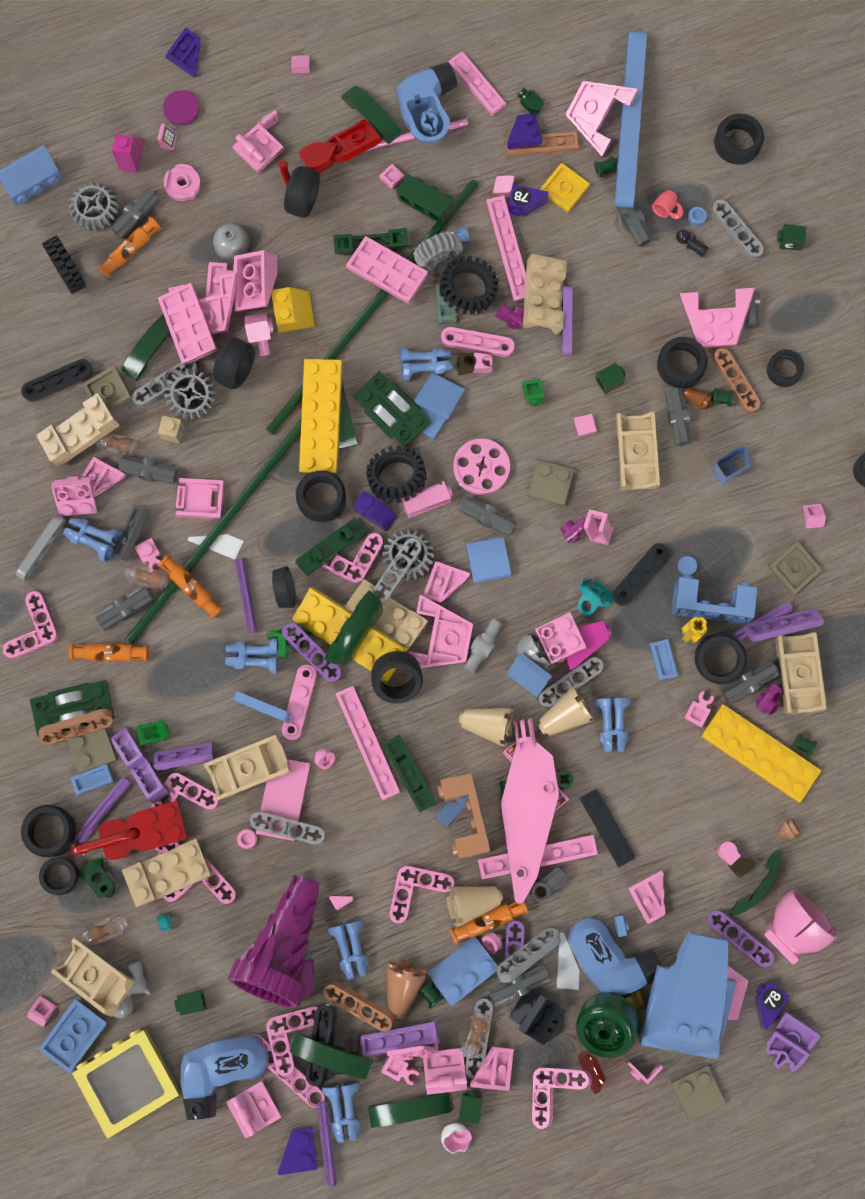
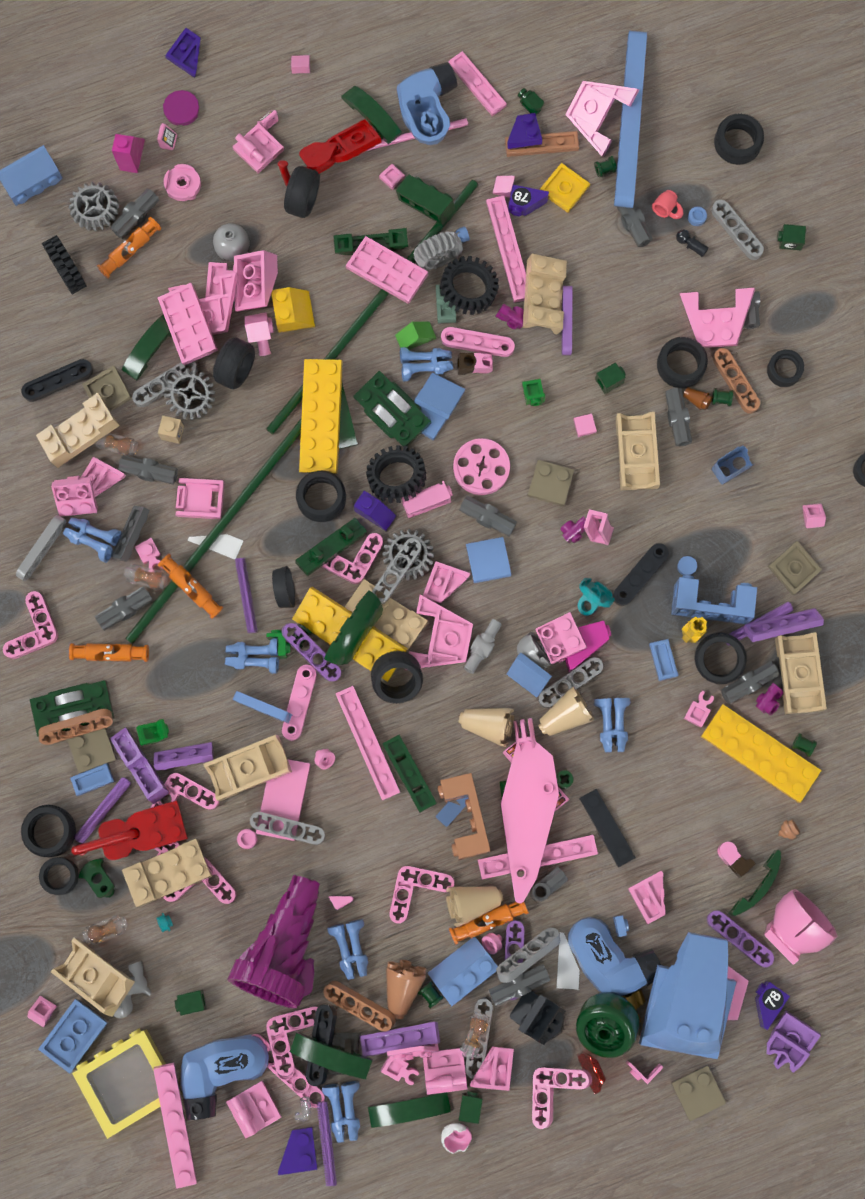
(175, 1125): none -> bright pink plate
(305, 1112): none -> clear arm
(415, 335): none -> bright green slope

